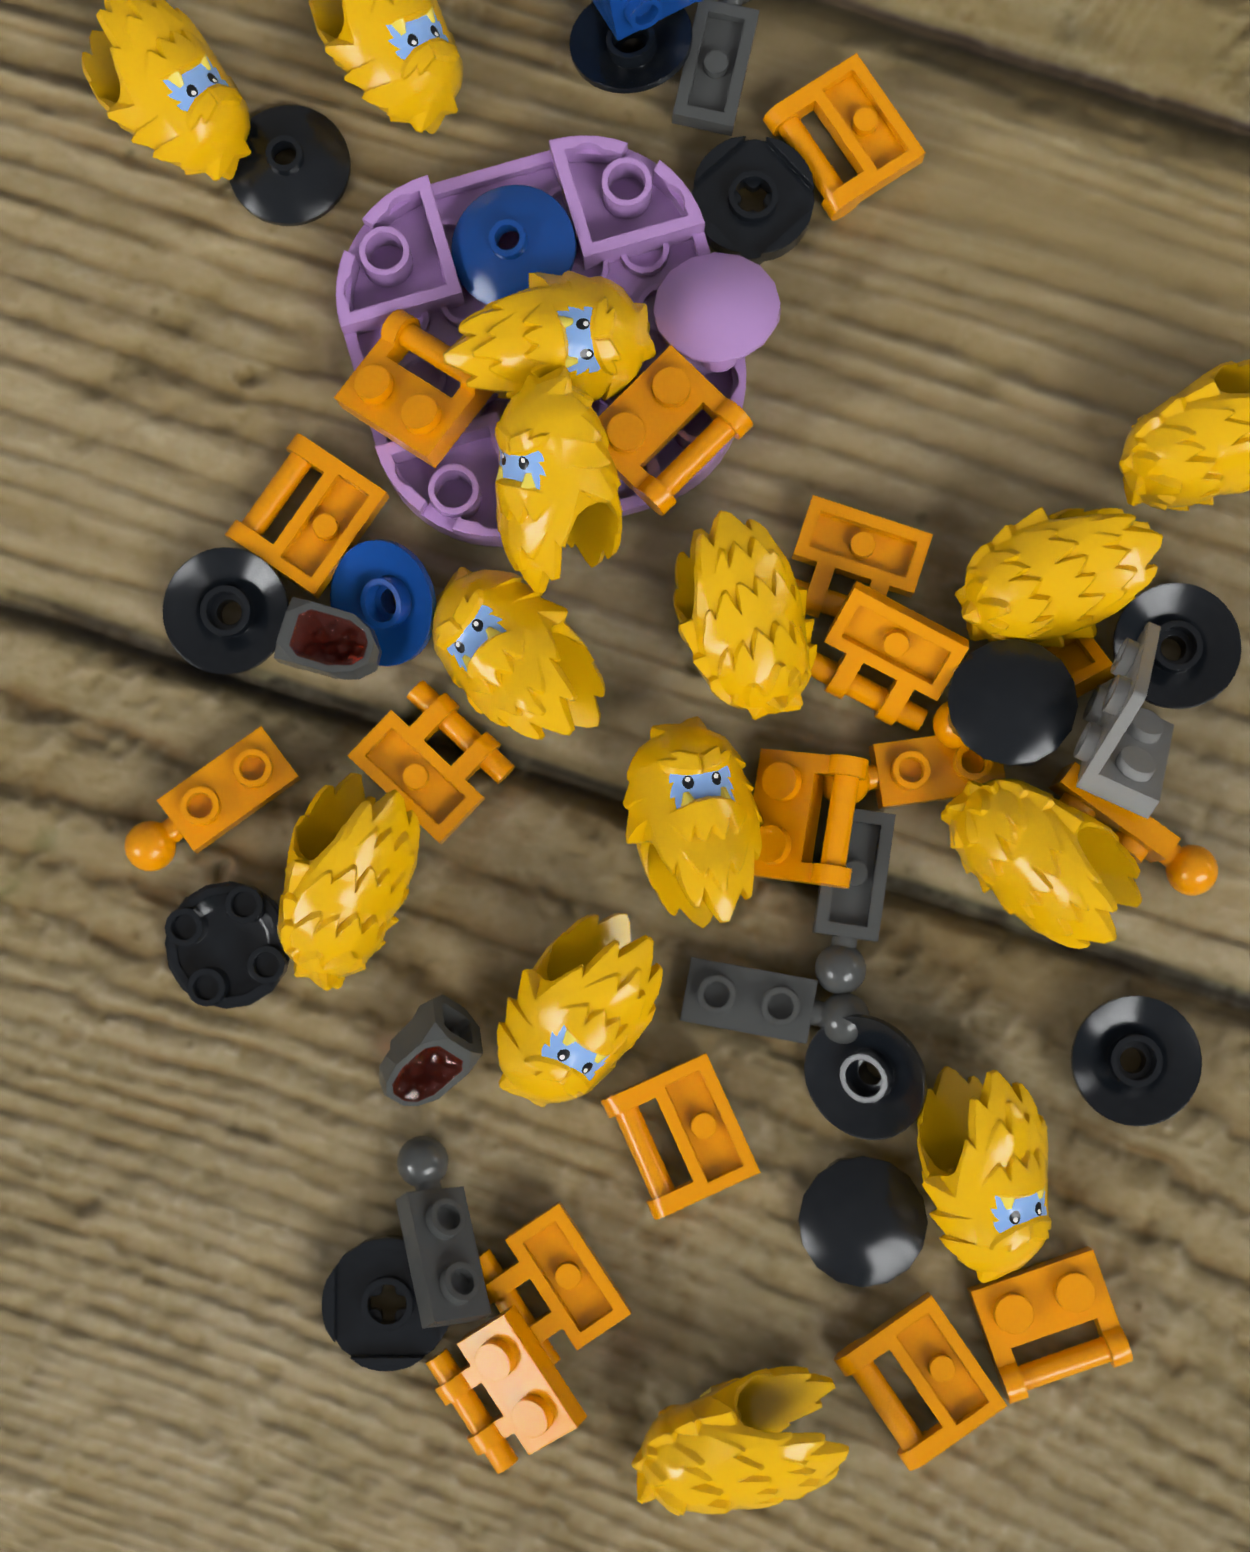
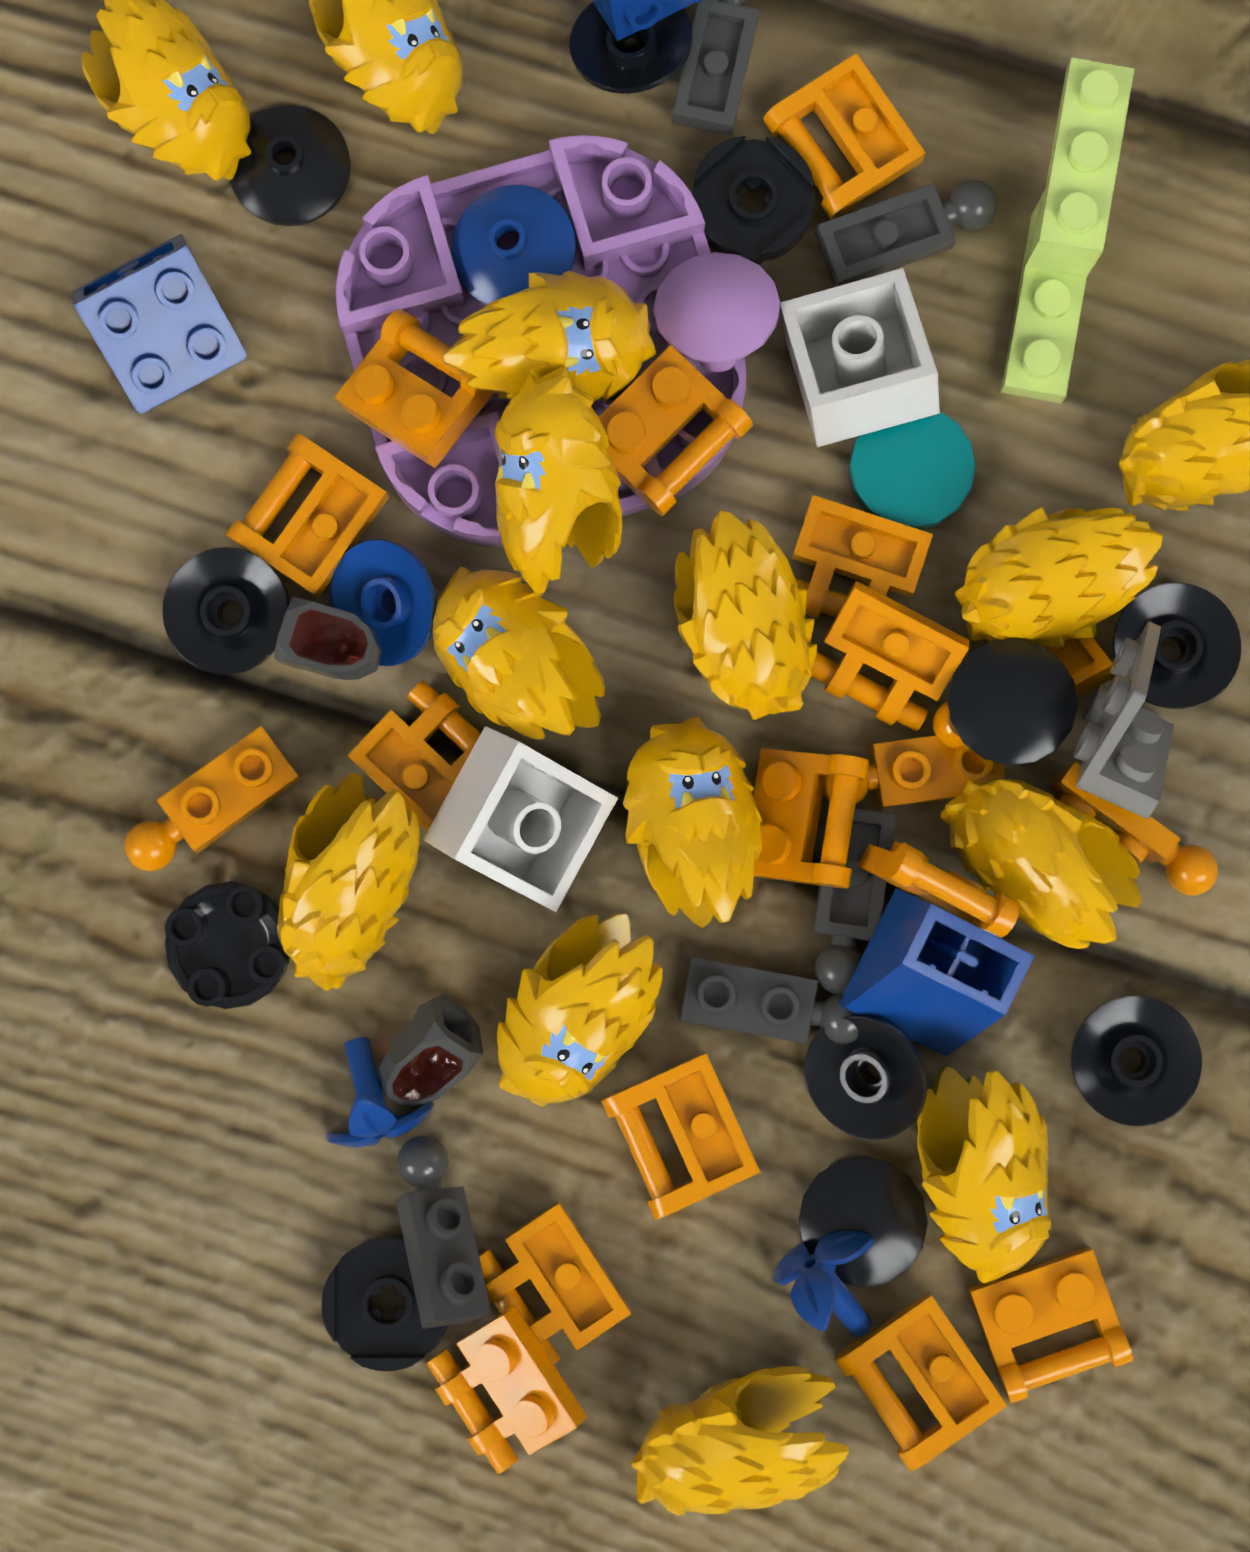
(158, 324): none -> bracket
(369, 1115): none -> blue plant
(520, 818): none -> white brick
(818, 1287): none -> blue plant
(860, 357): none -> white brick
(902, 230): none -> dark grey plate
(913, 471): none -> teal tile
(934, 975): none -> blue slope
(950, 891): none -> light orange plate
(1067, 229): none -> yellowish green bracket

